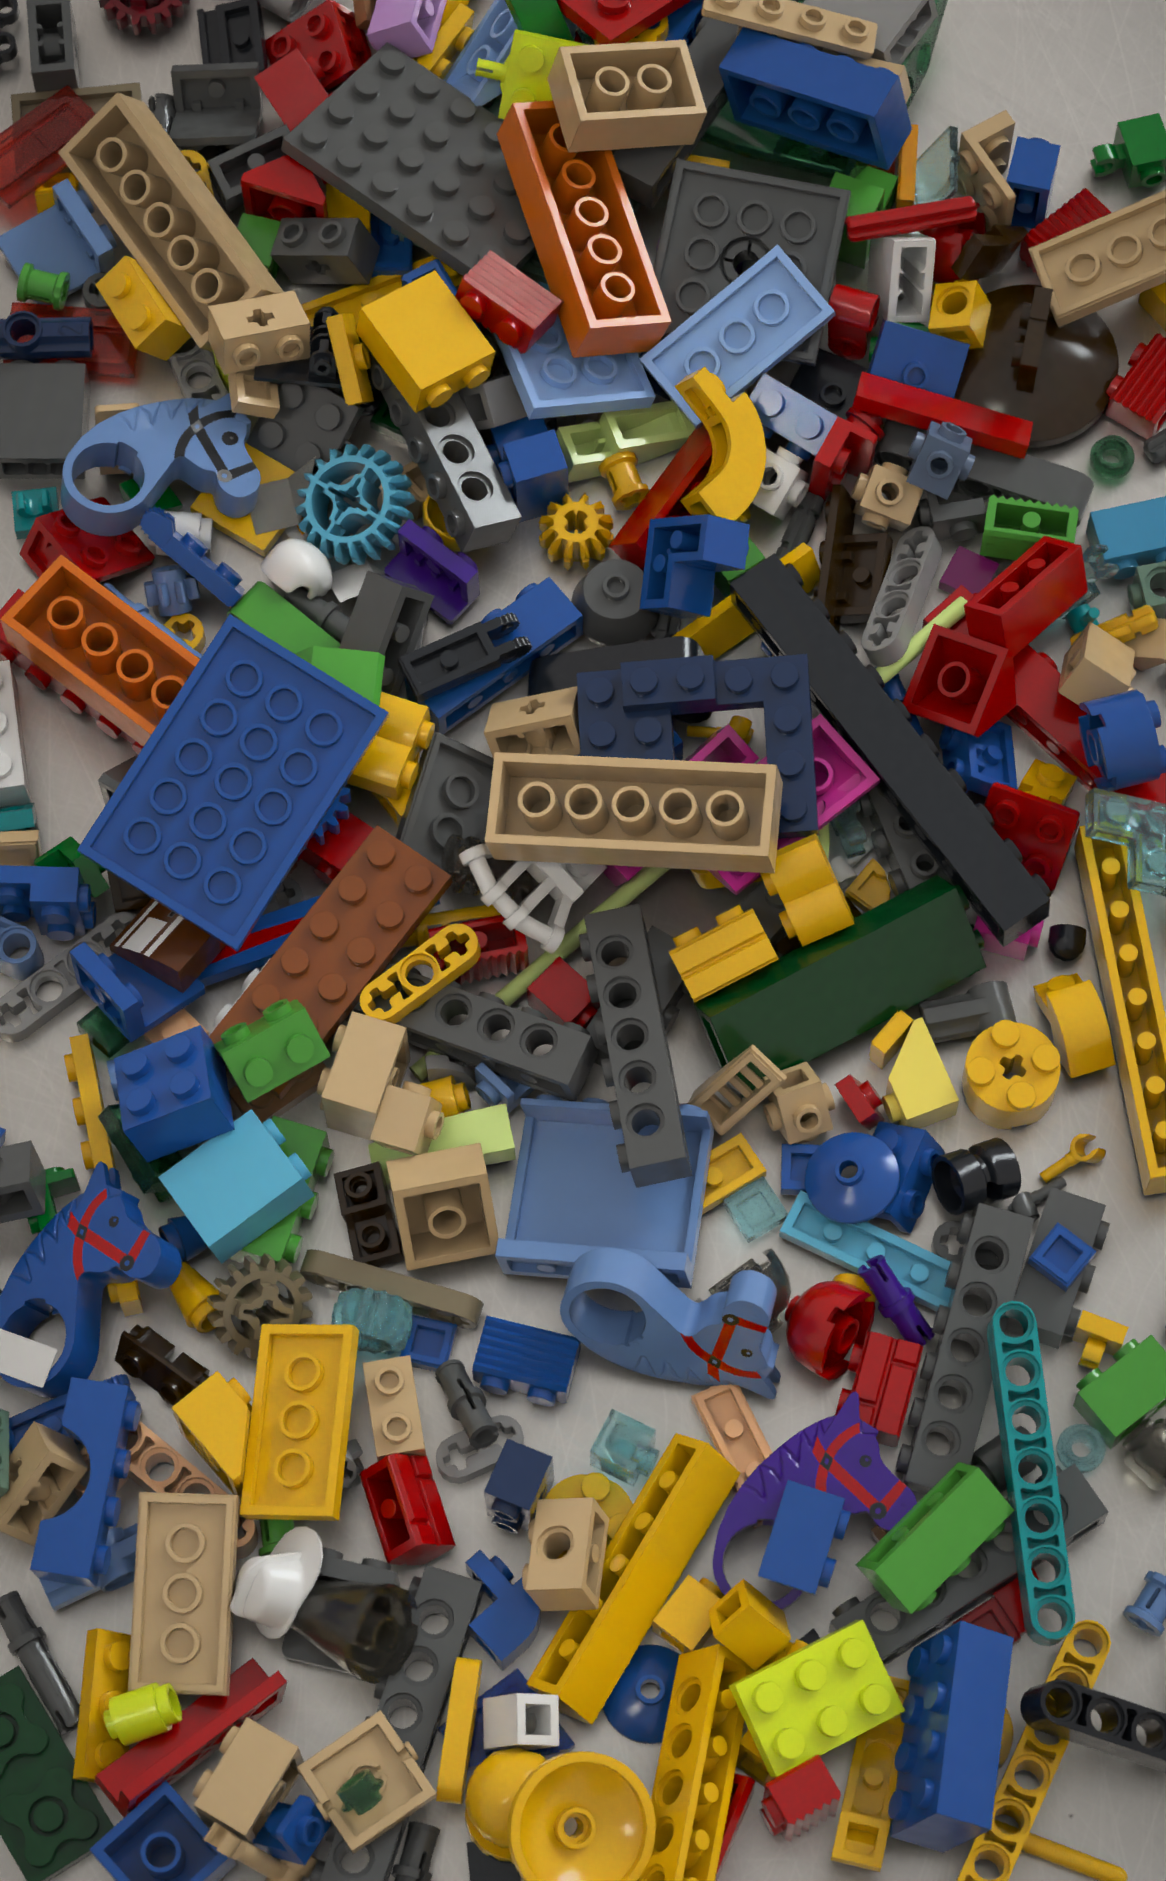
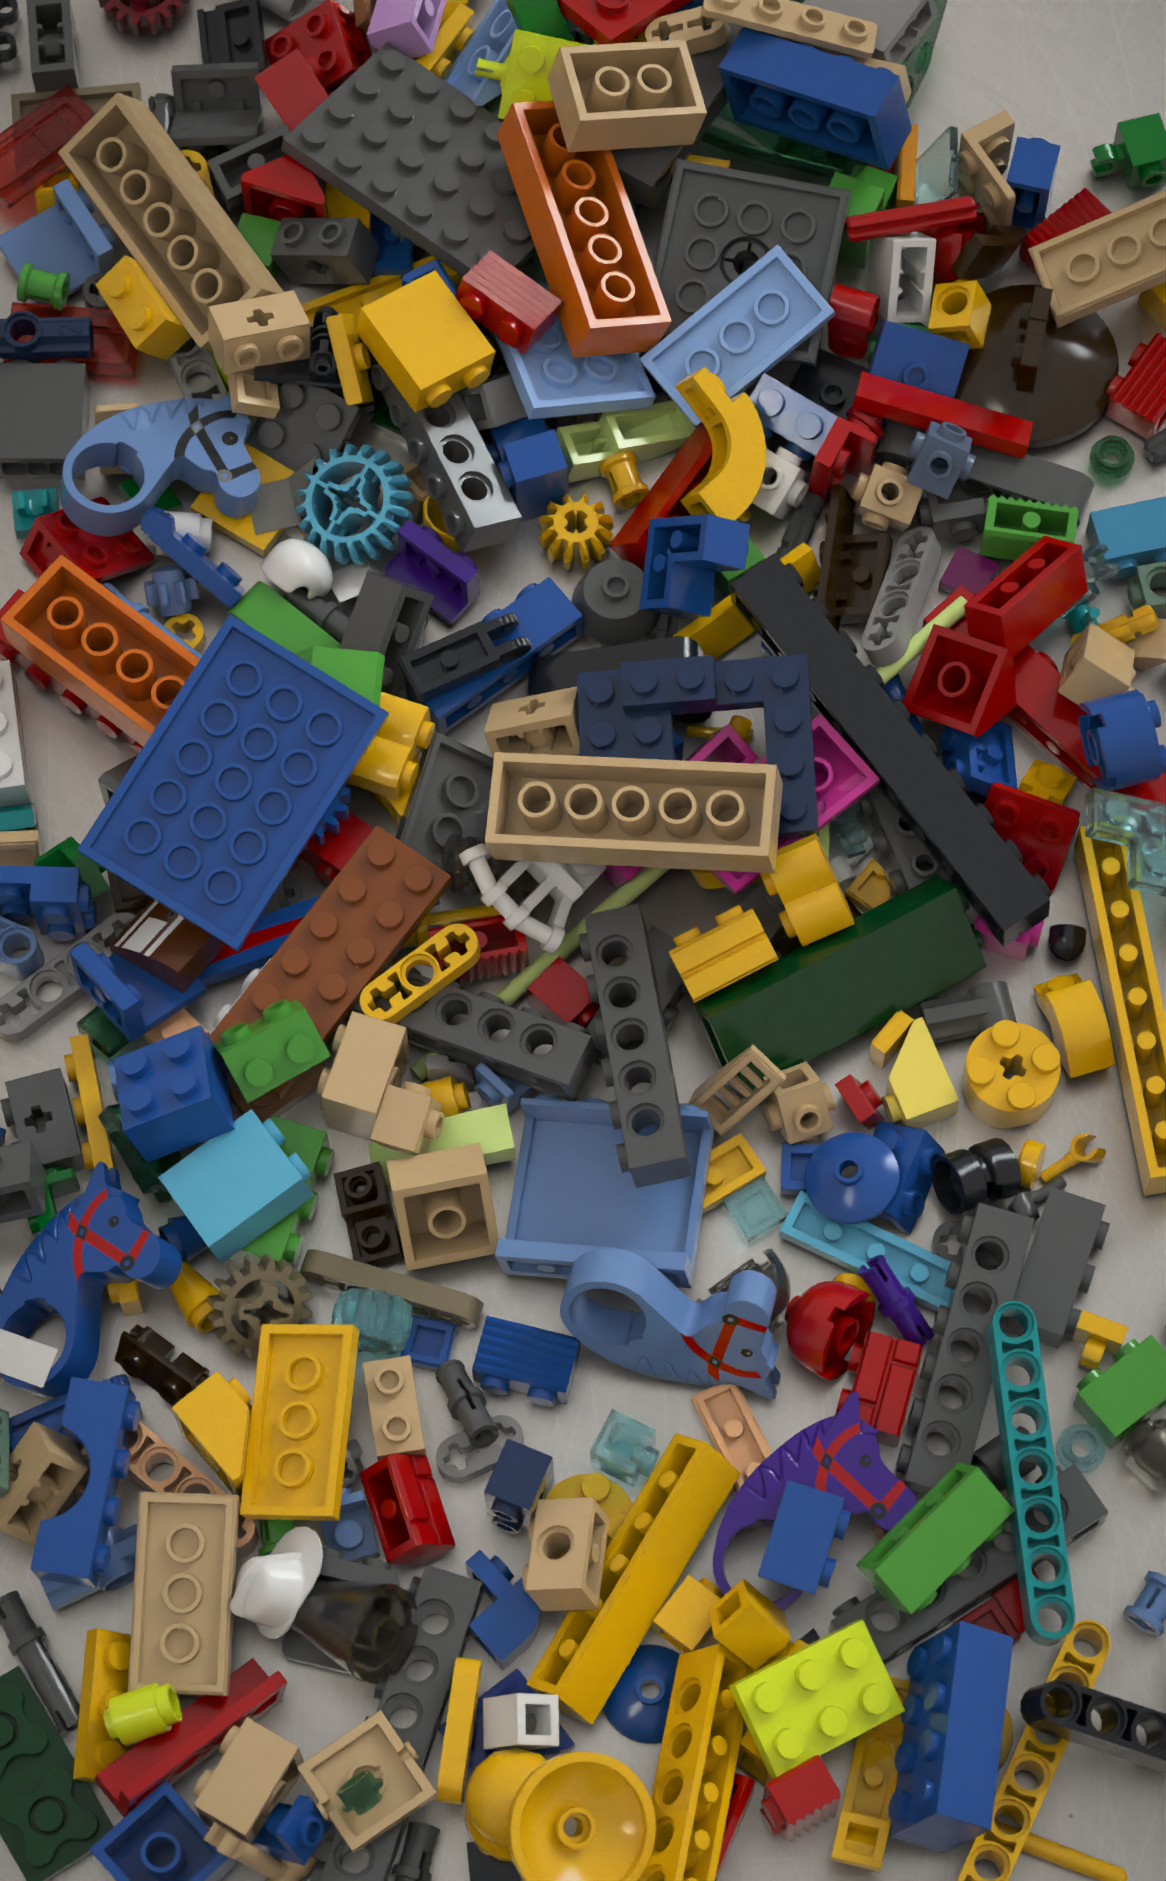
(40, 1099): none -> dark grey brick
(354, 1531): none -> medium blue bracket
(689, 26): none -> tan beam
(1031, 1162): none -> yellow tile
(1061, 1257): blue tile -> none

